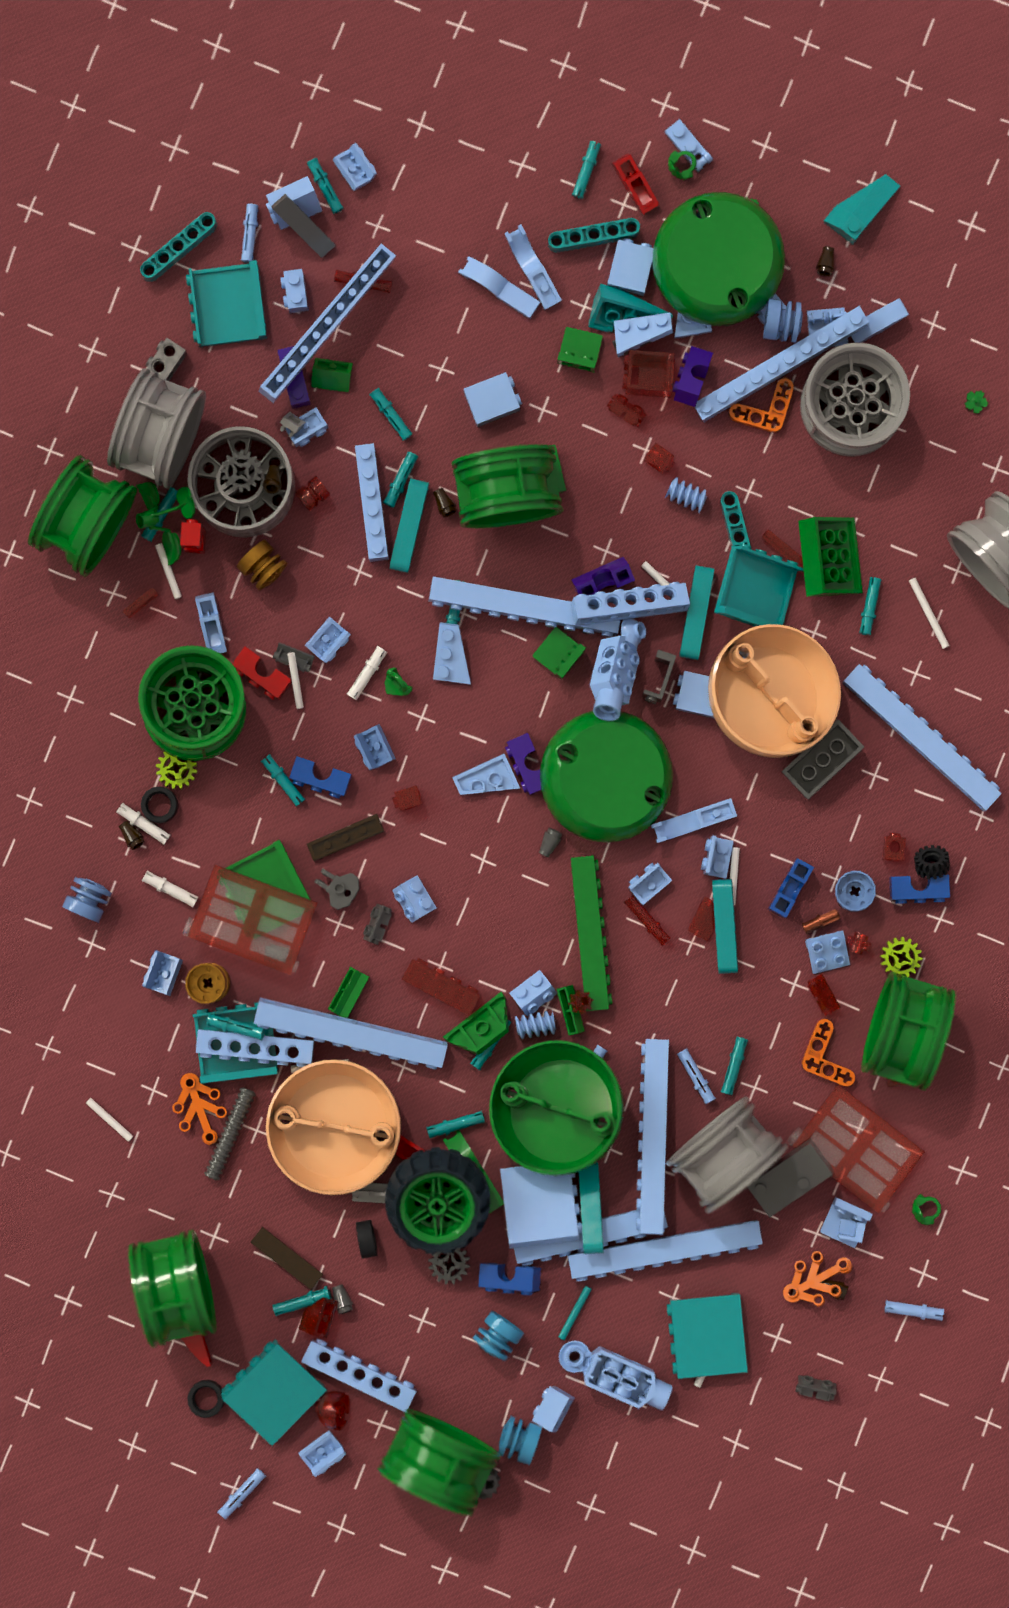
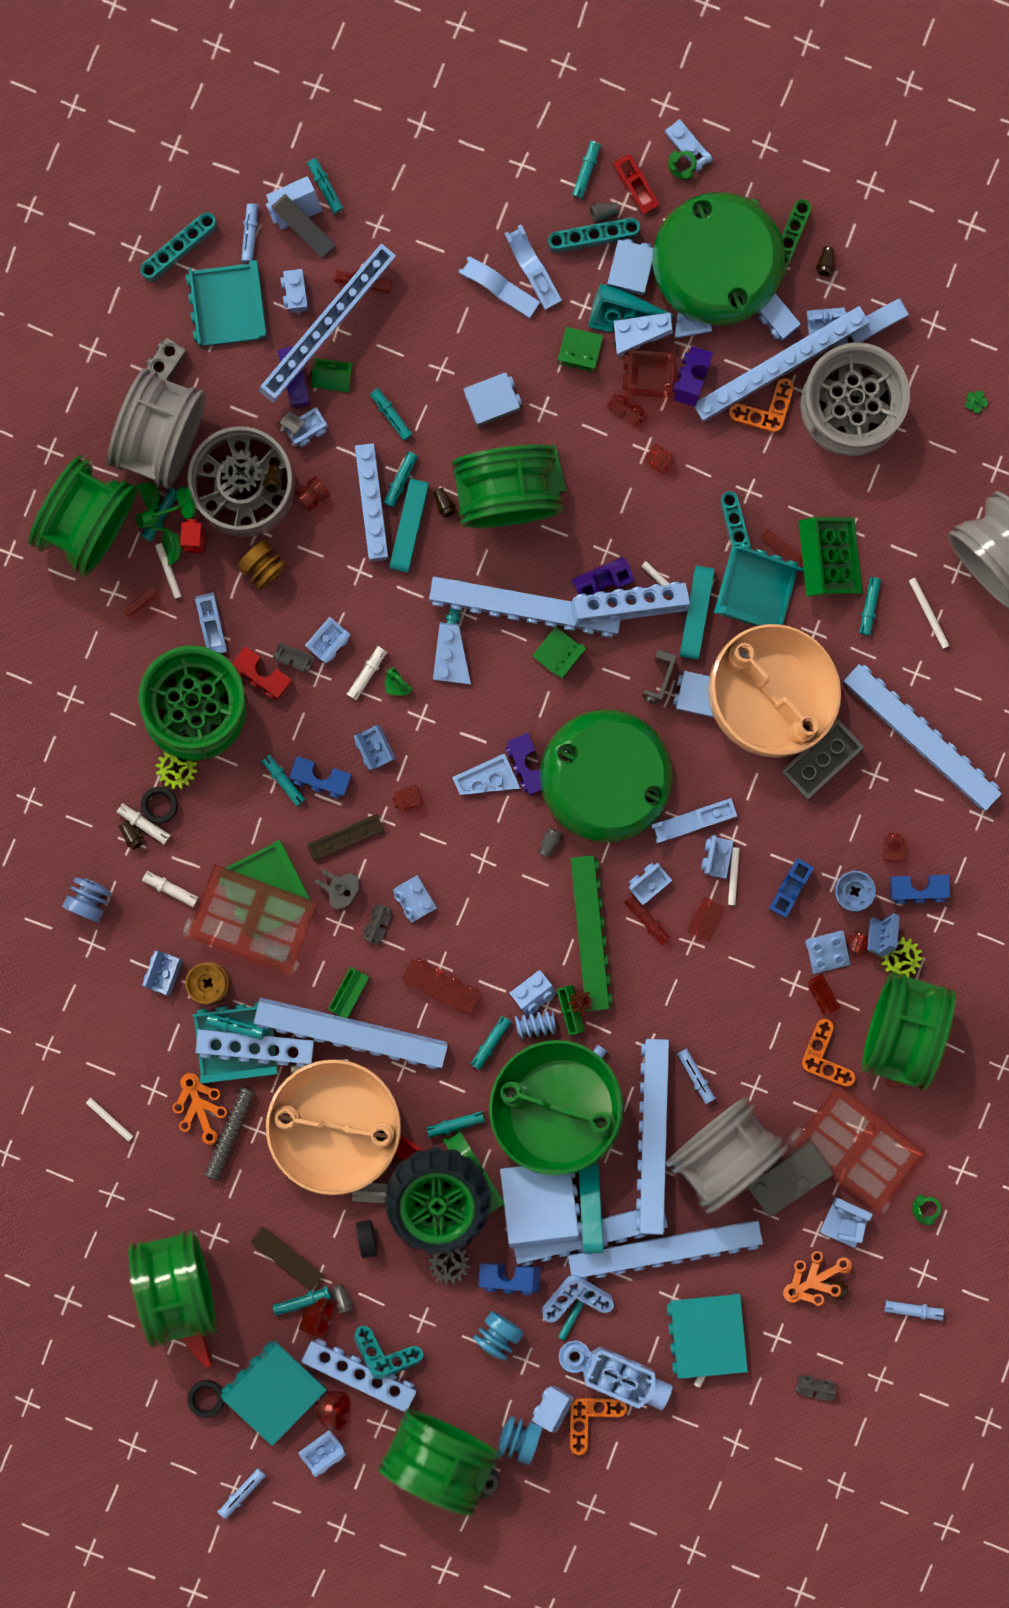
(295, 680): white bar -> none
(355, 167): light blue bracket -> none
(380, 1360): none -> teal beam
(482, 1027): green wing -> none
(576, 1292): none -> light blue beam
(589, 1411): none -> orange beam
(603, 210): none -> dark grey cone
(616, 670): light blue brick -> none
(686, 494): light blue piece -> none
(725, 926): teal beam -> none
(735, 1062): teal pin -> none
(782, 320): medium blue wheel -> none
(793, 236): none -> green beam
(821, 921): copper axle -> none
(859, 210): teal wedge -> none
(883, 935): none -> medium blue bracket
(938, 855): black tyre -> none

